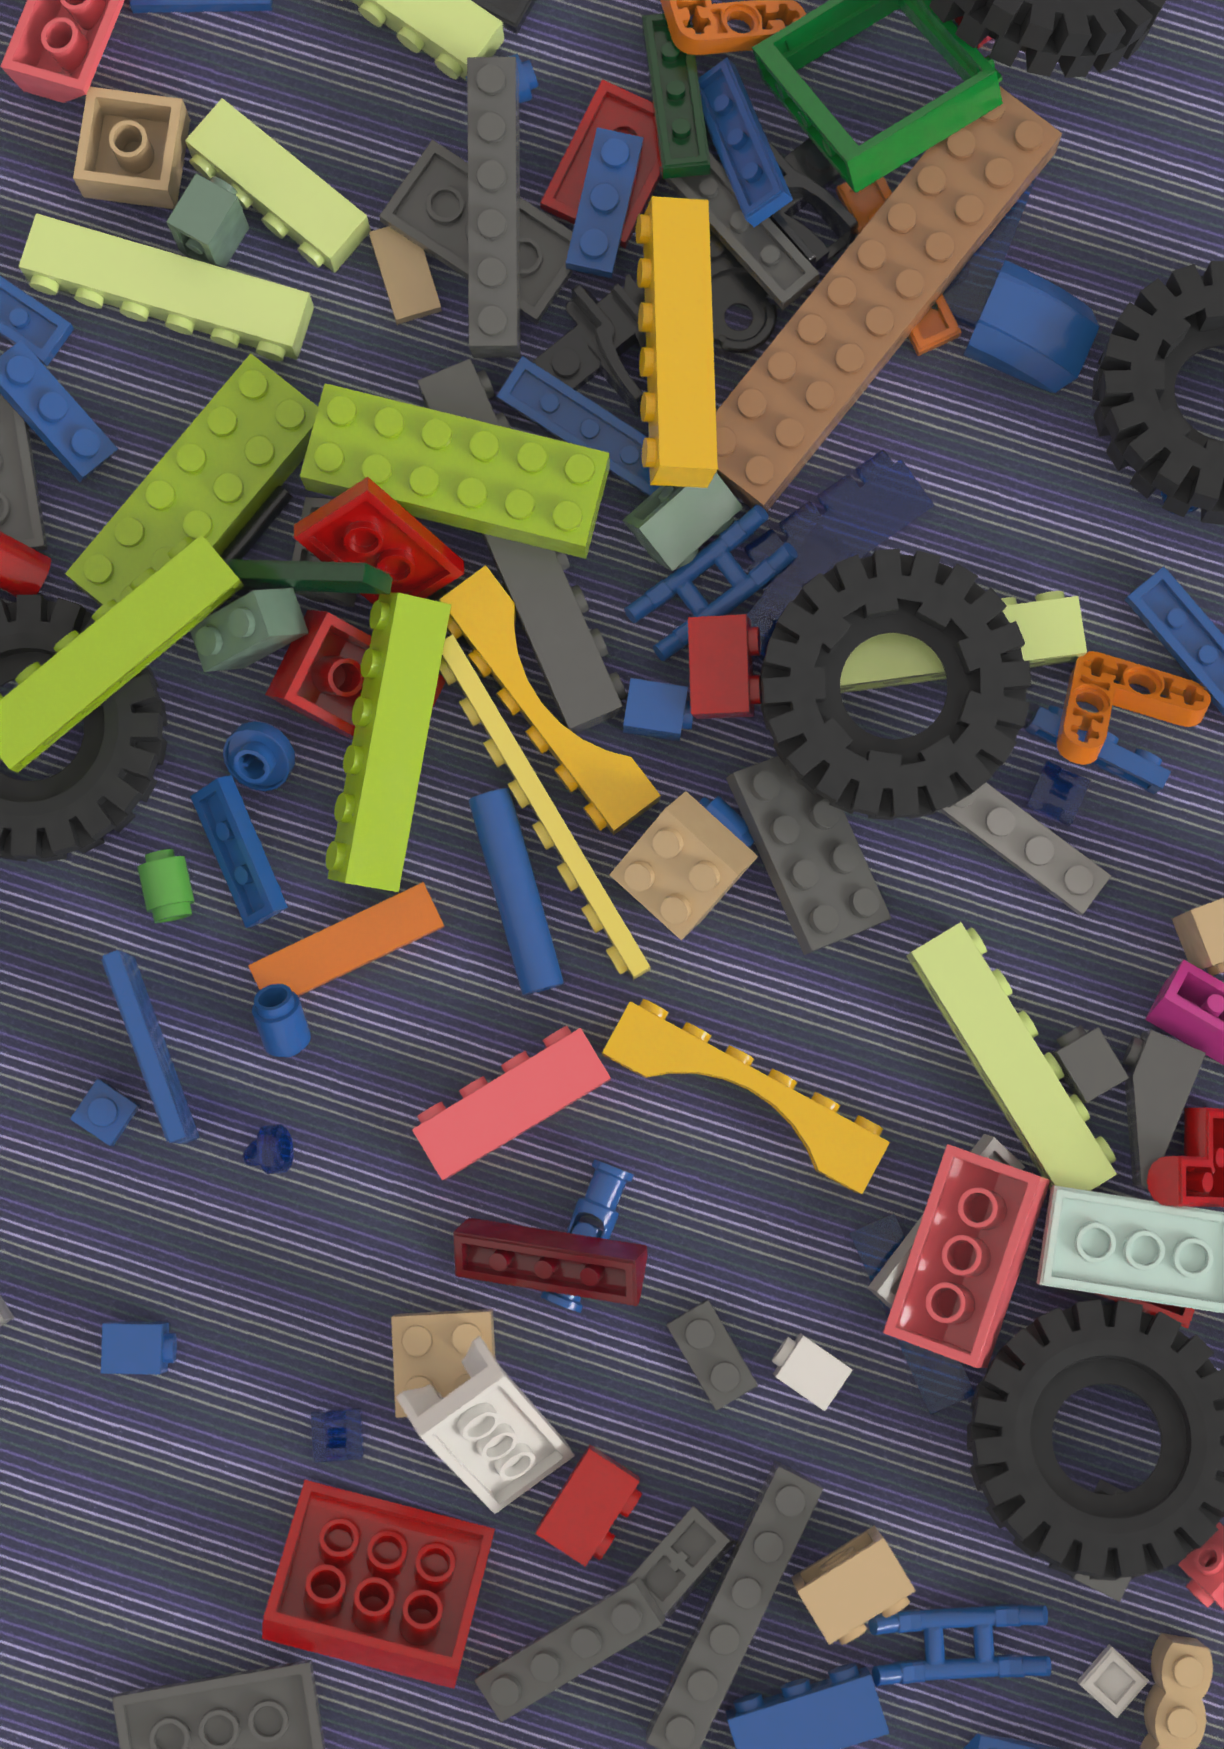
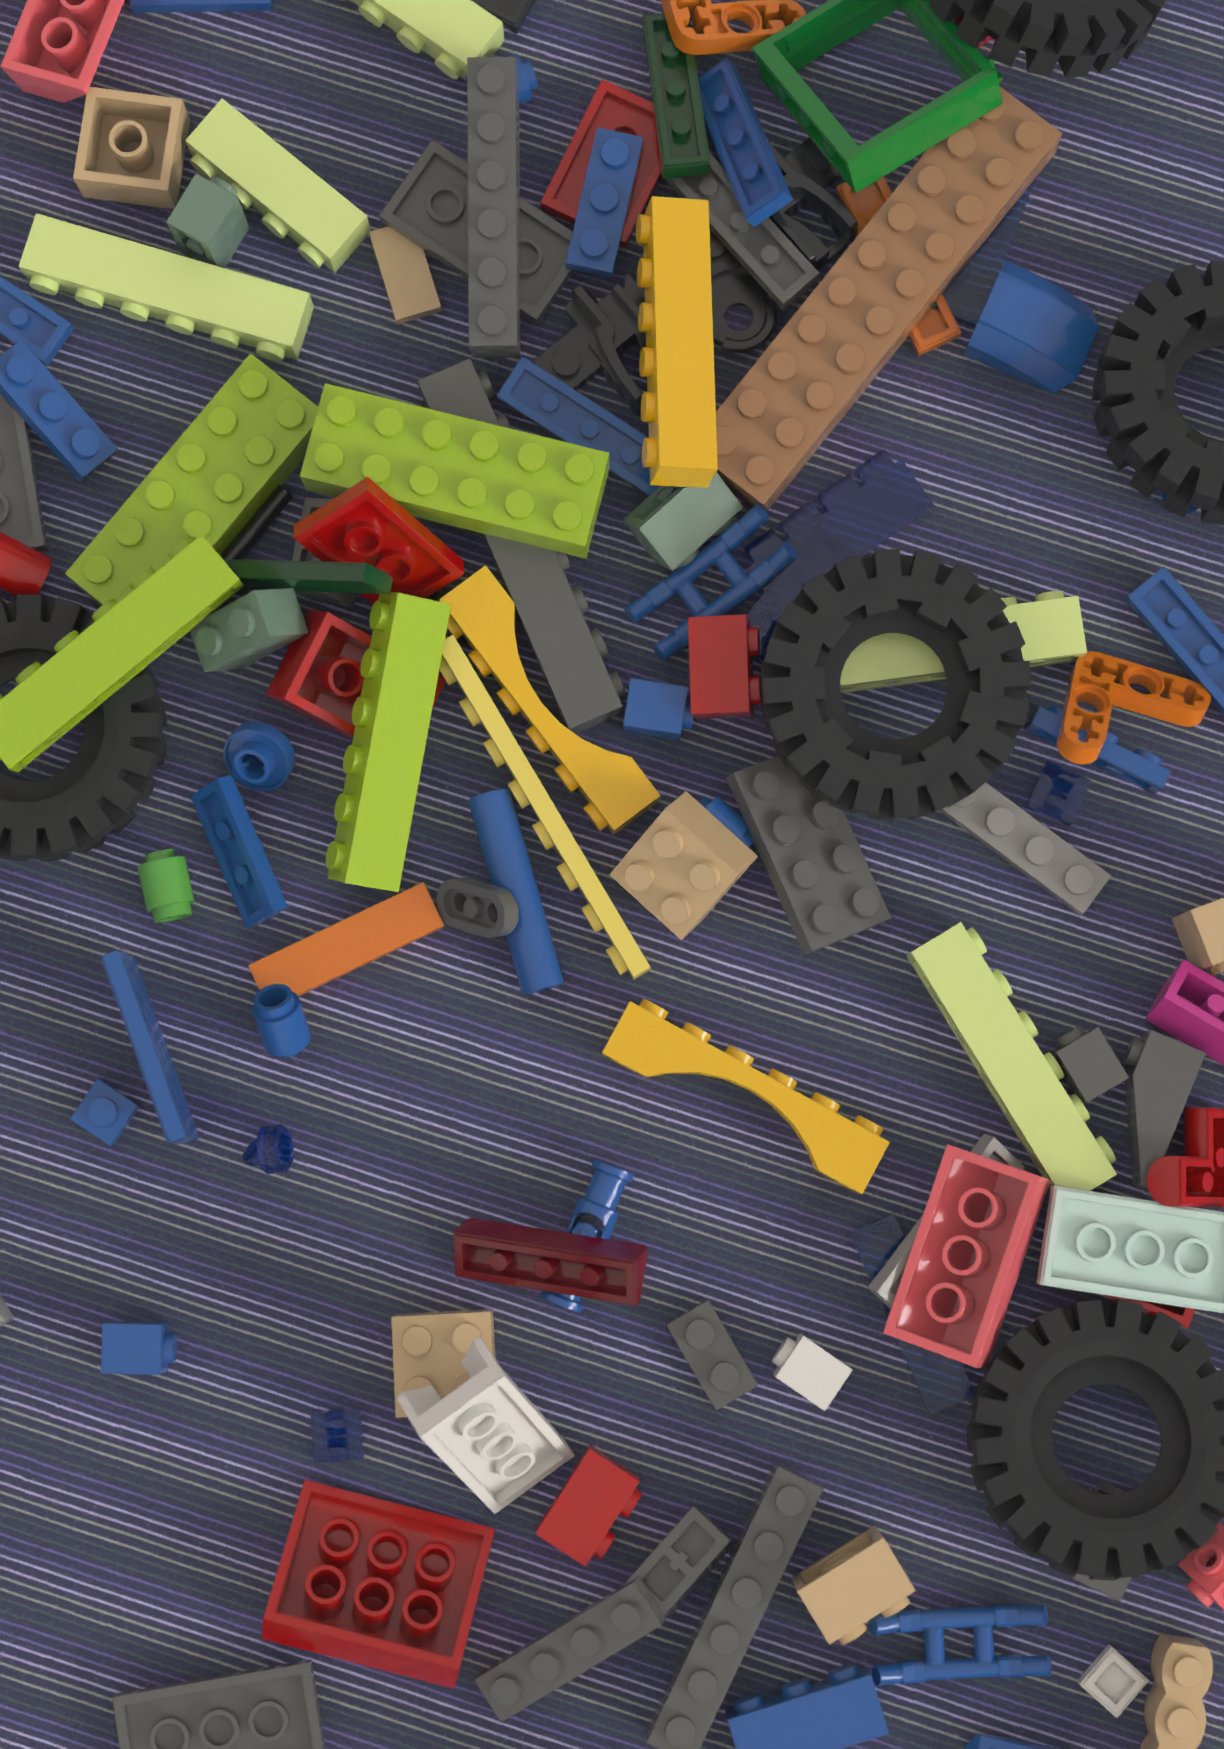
(477, 907): none -> dark grey plate
(511, 1103): coral brick -> none

